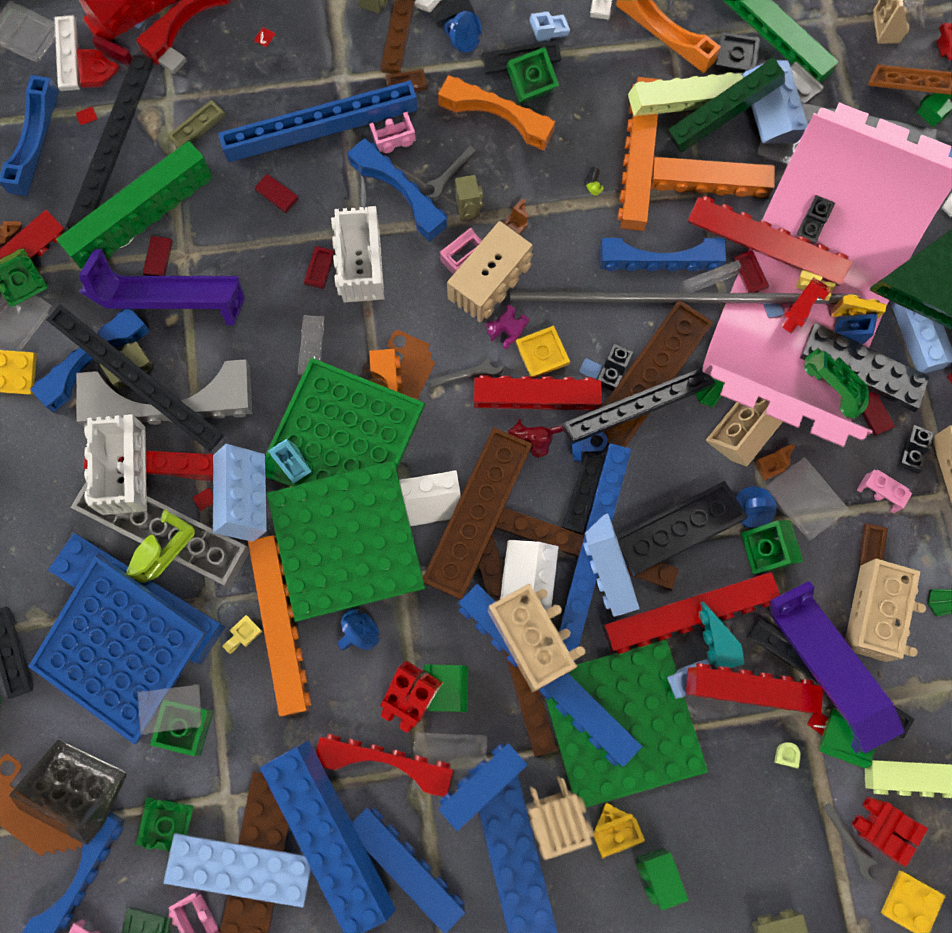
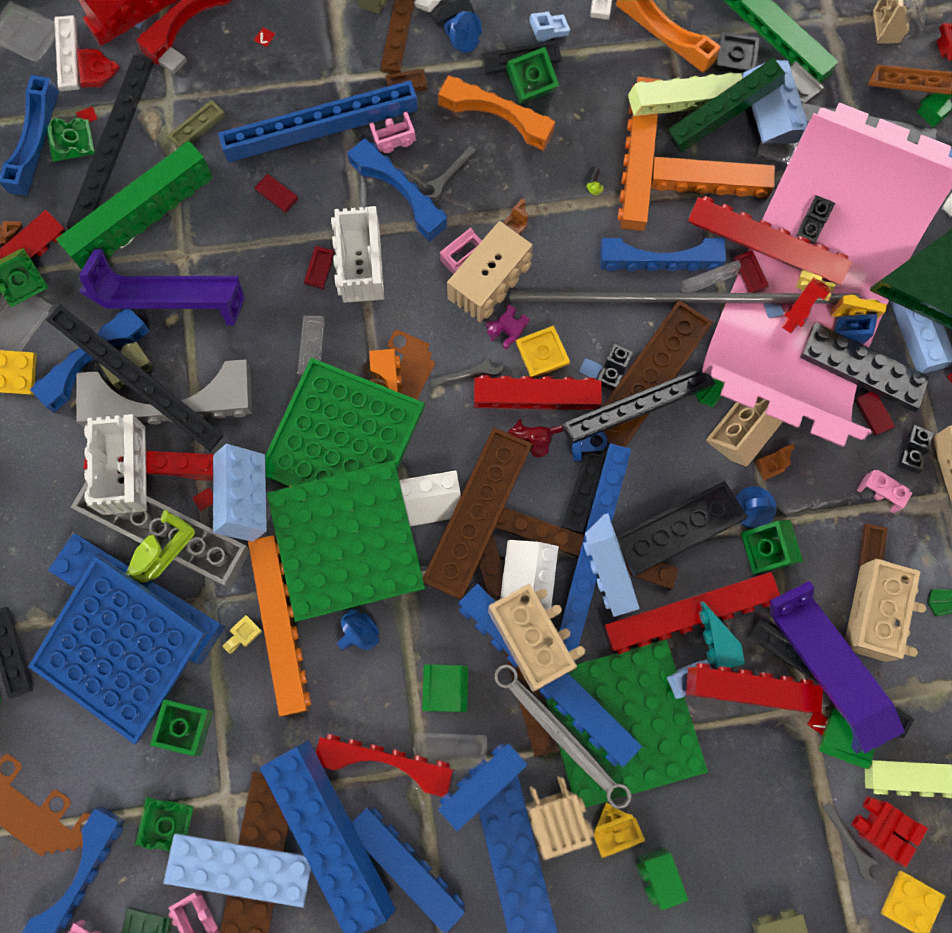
(69, 139): none -> green slope
(70, 791): clear smoke slope -> none
(112, 50): dark red tile -> none
(157, 256): dark red tile -> none
(169, 709): clear piece -> none
(290, 460): medium azure slope -> none
(407, 704): red hips -> none
(468, 197): olive brick -> none
(563, 737): none -> light grey piece
(788, 755): yellowish green tile -> none
(807, 498): clear piece -> none
(842, 378): green slope -> none

